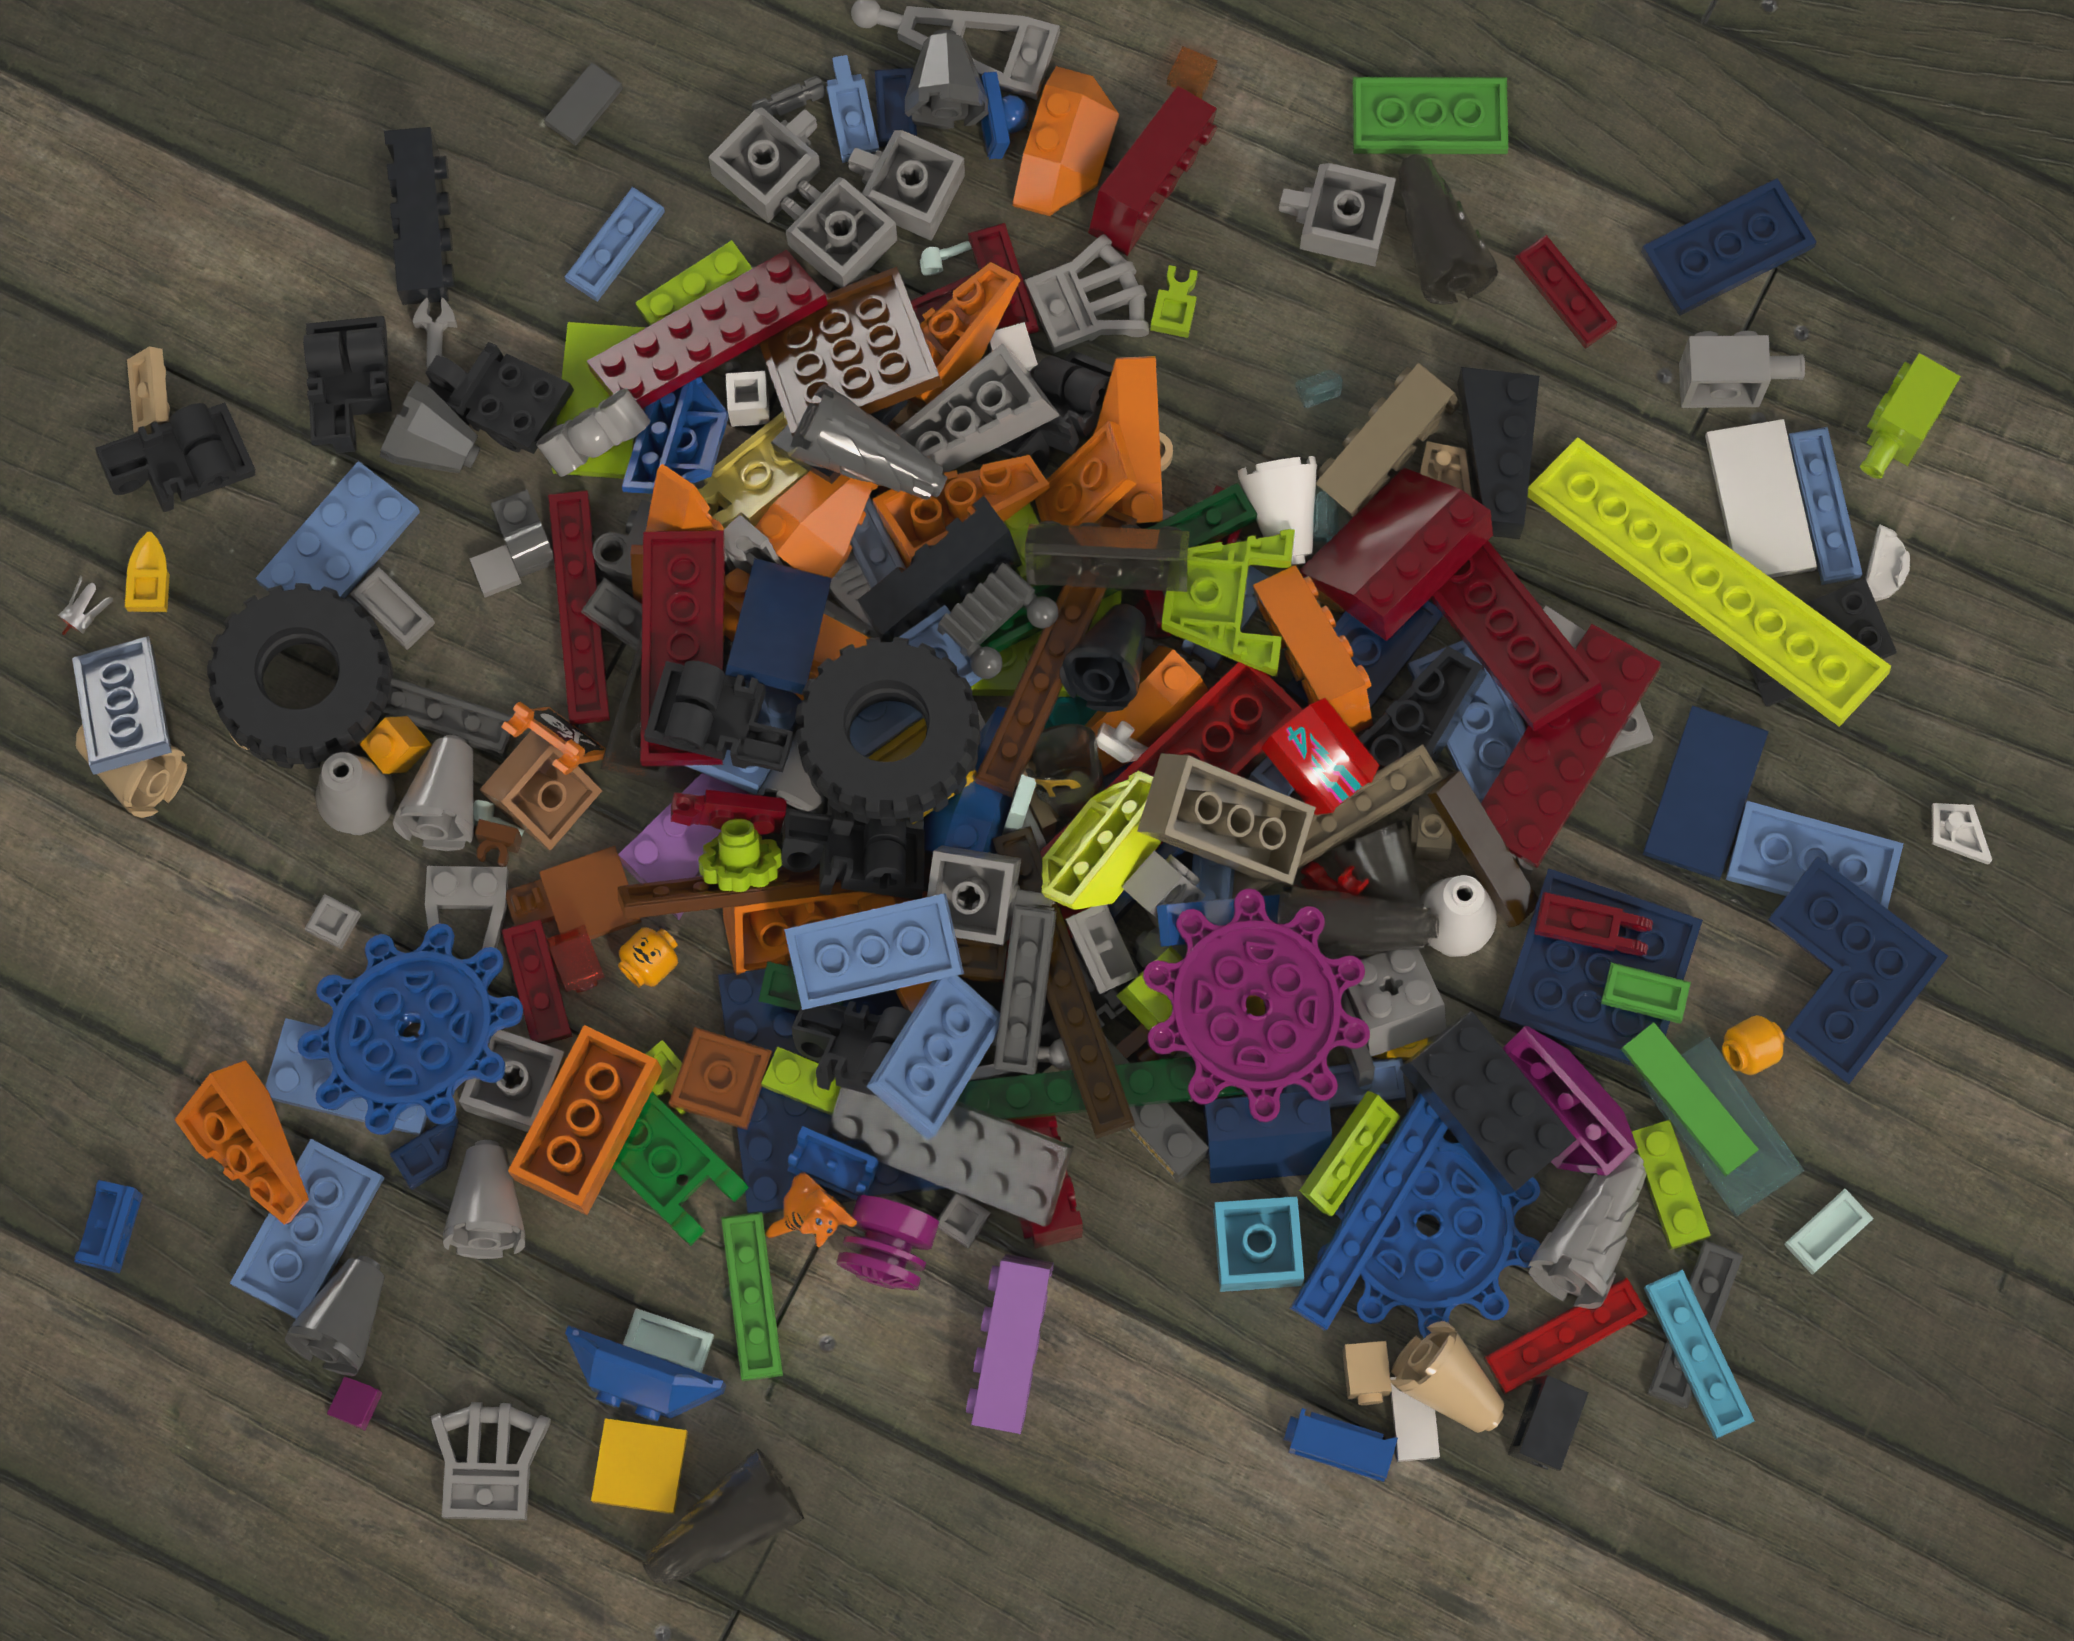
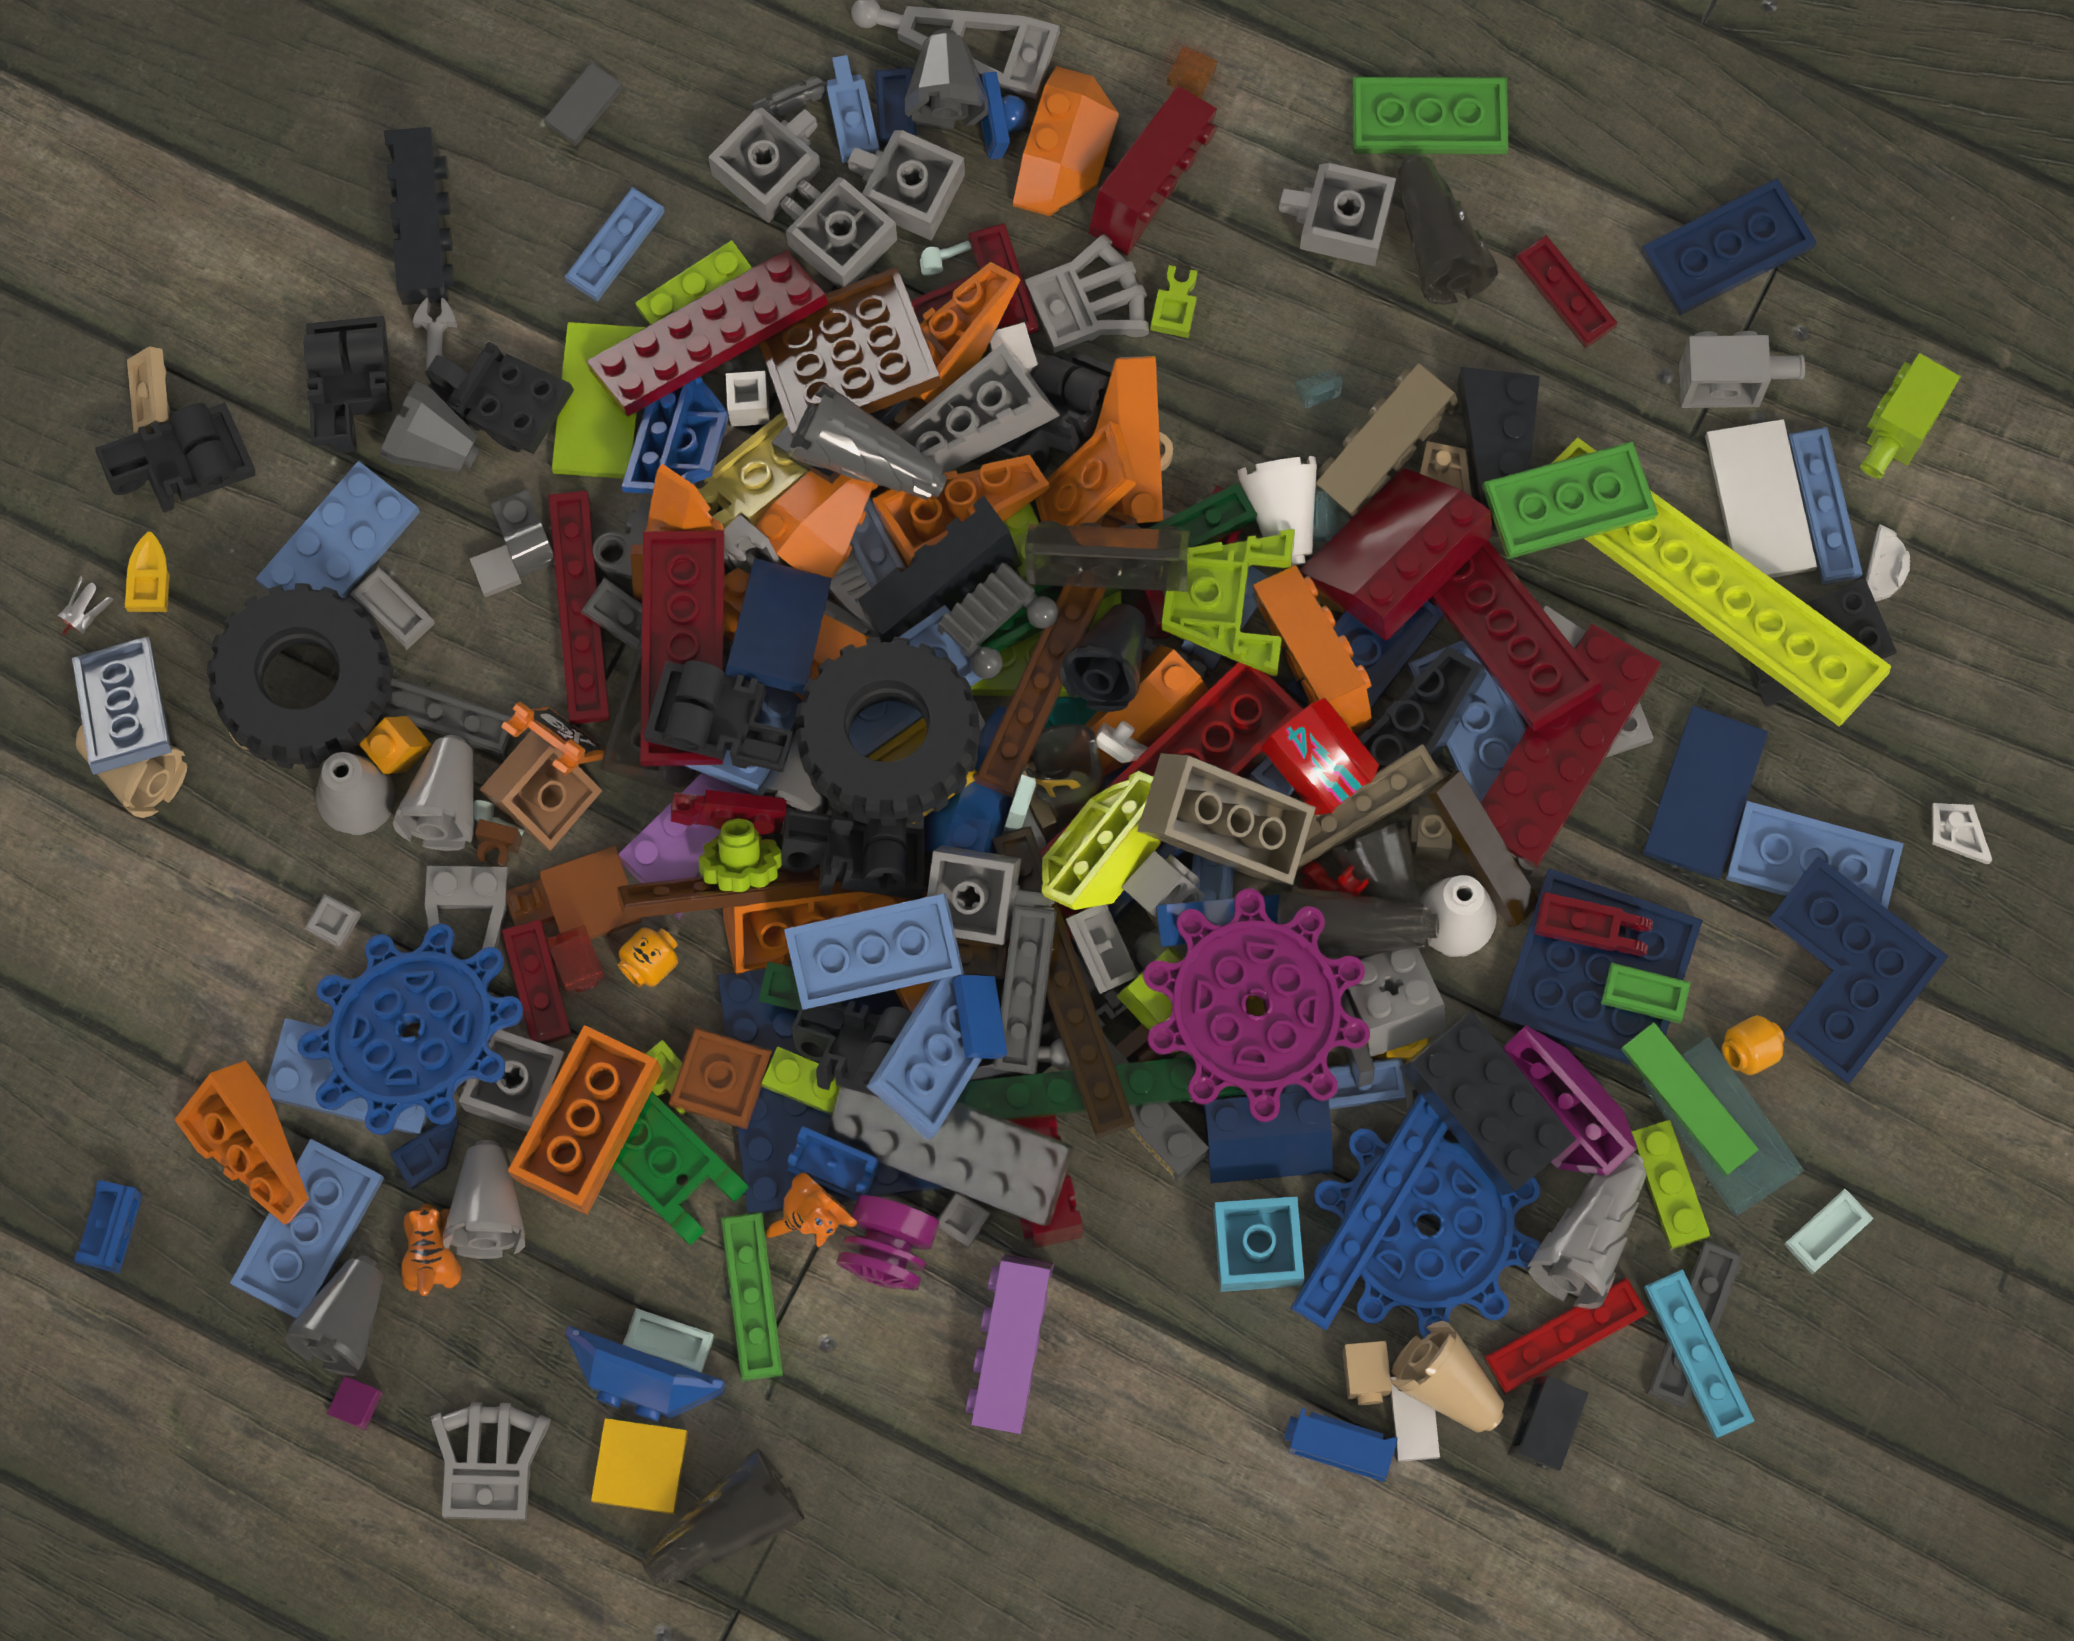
(426, 1257): none -> orange animal
(593, 432): light grey piece -> none
(980, 1016): none -> blue tile
(1349, 1153): lime plate -> none
(1569, 500): none -> bright green tile

